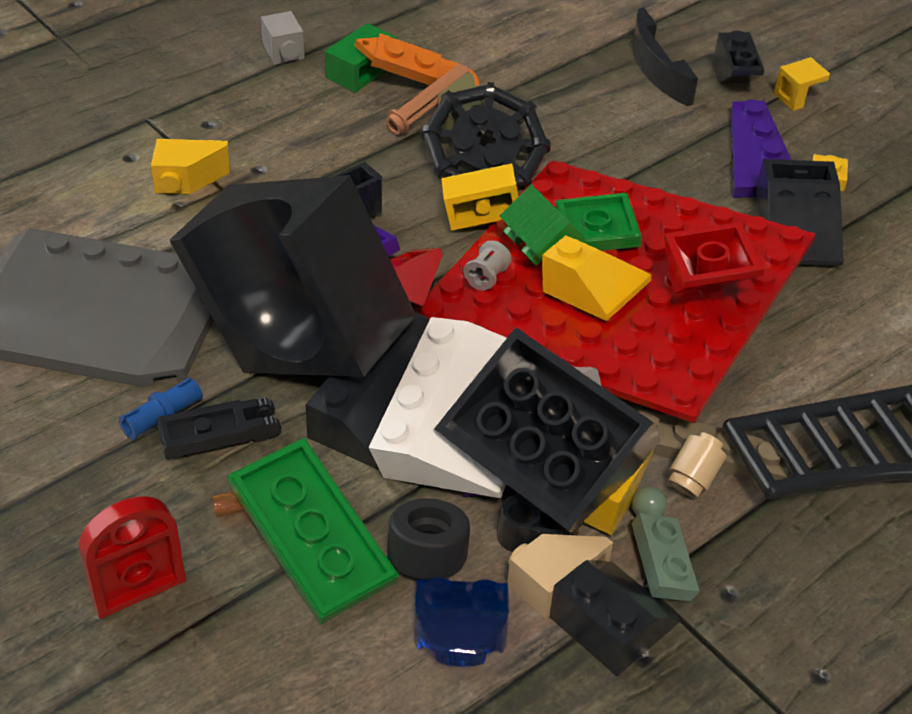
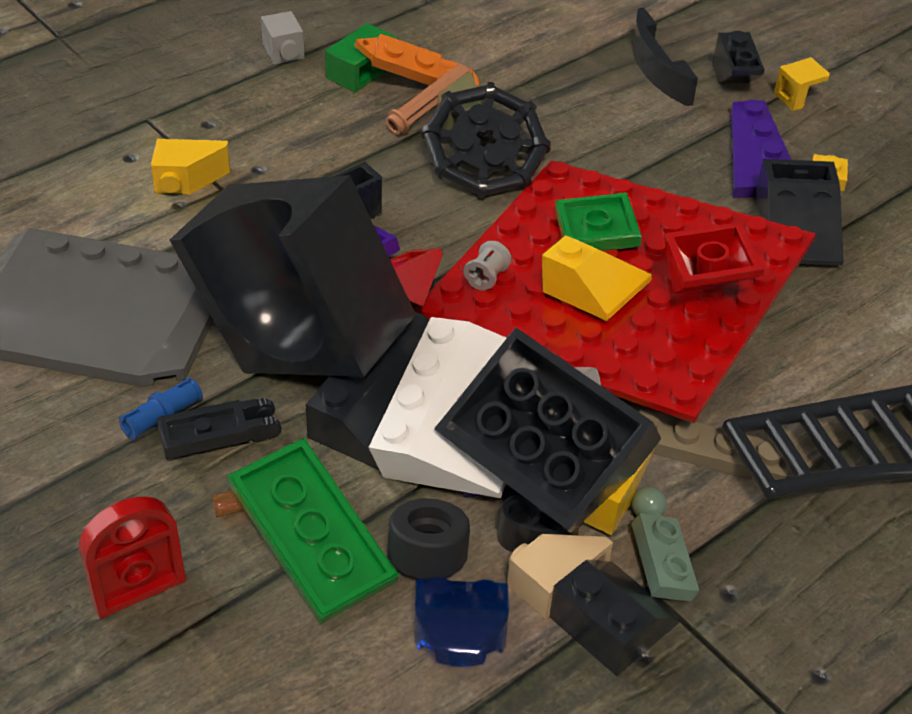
(479, 196): yellow brick -> none
(536, 223): green brick -> none
(697, 464): tan brick -> none

